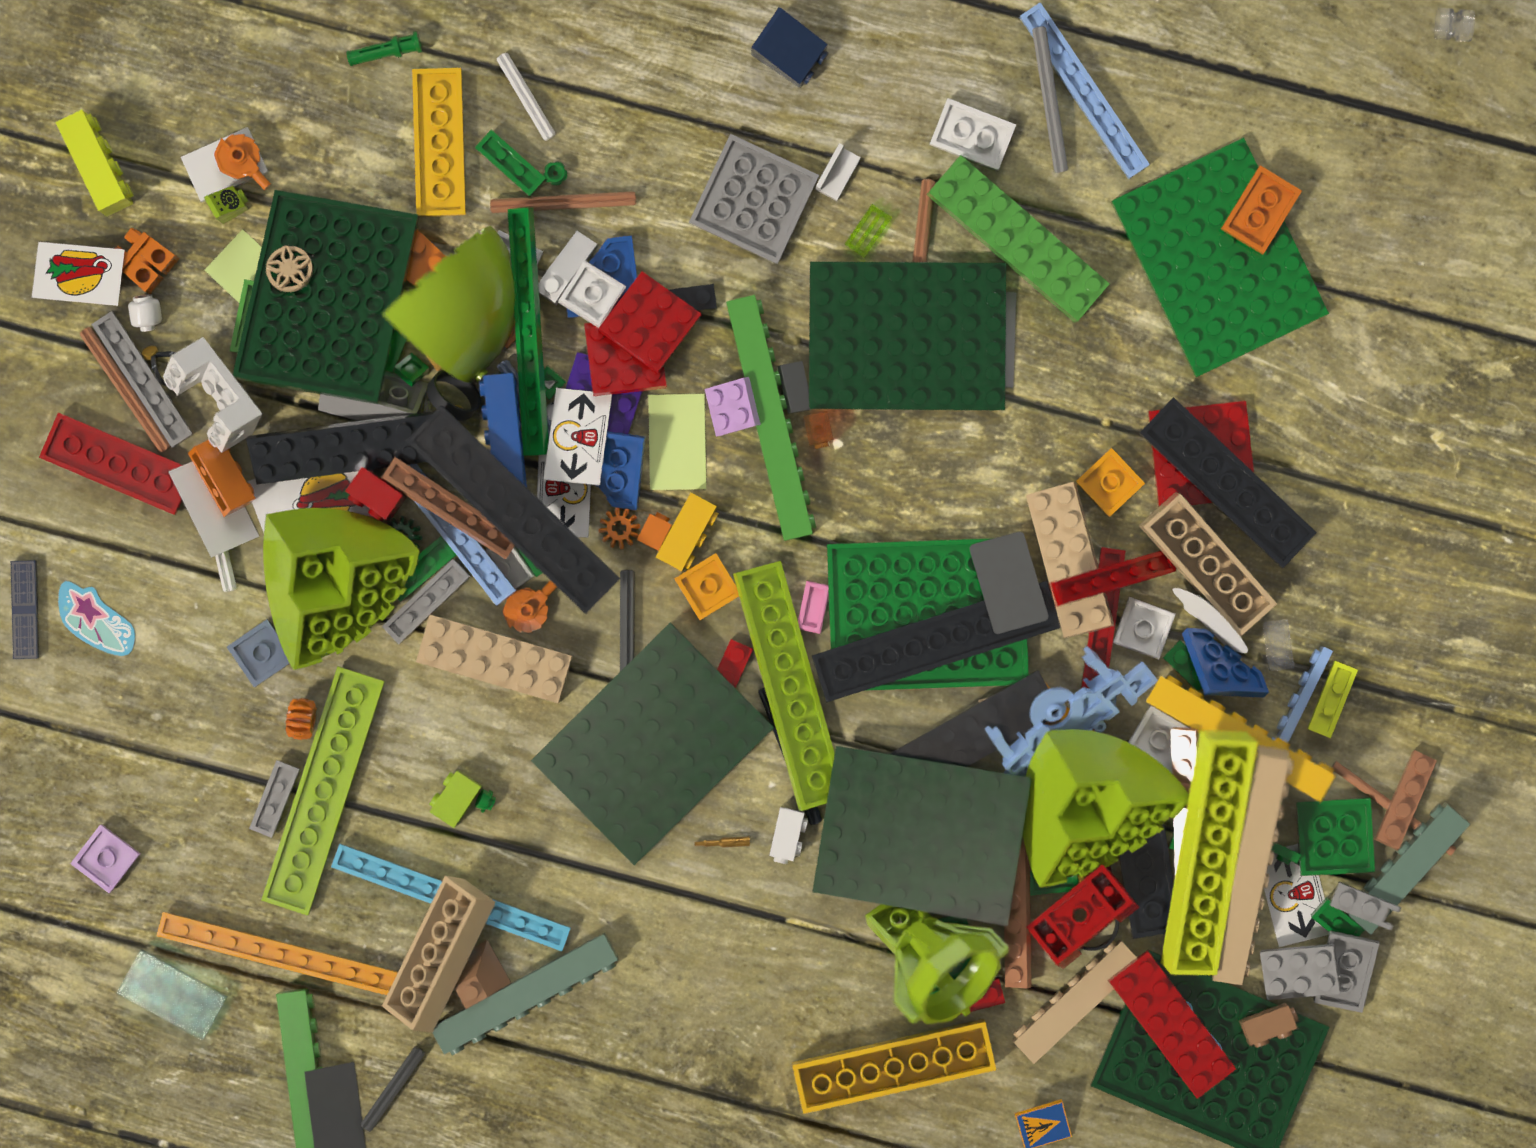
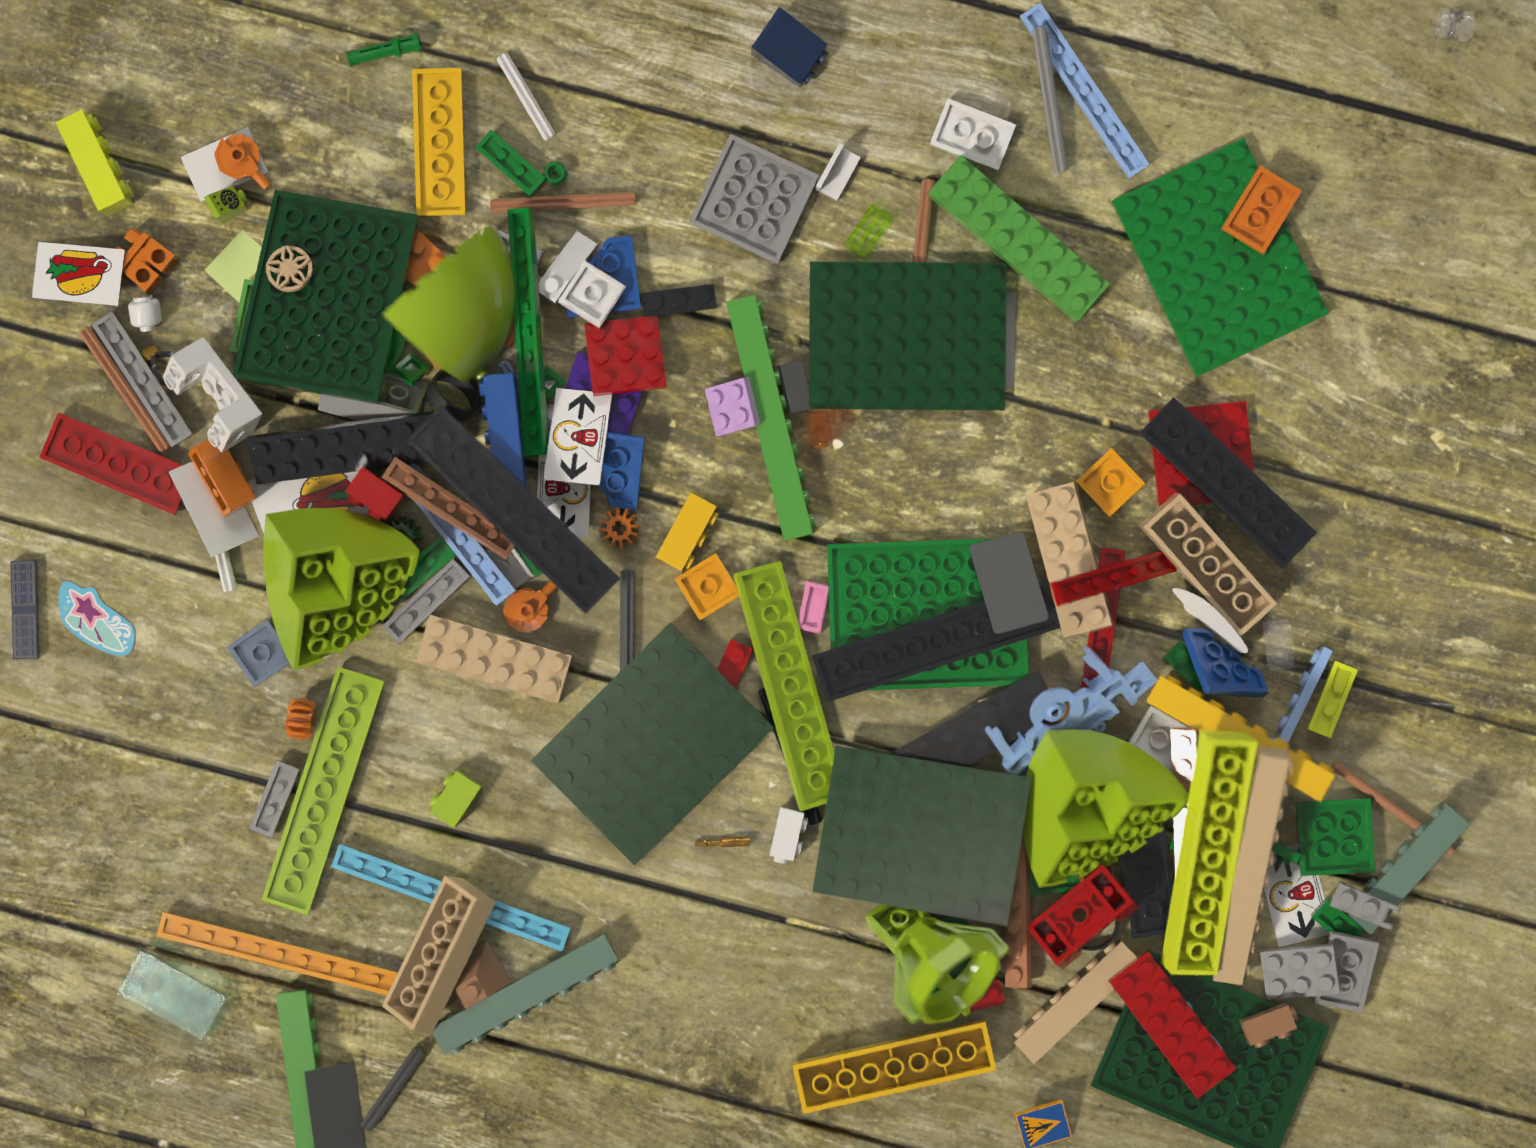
(105, 858): lavender plate -> none
(485, 800): green plate -> none
(649, 322): red plate -> none
(655, 531): orange brick -> none
(677, 441): yellowish green sticker -> none
(1144, 628): white tile -> none
(1405, 800): nougat plate -> none

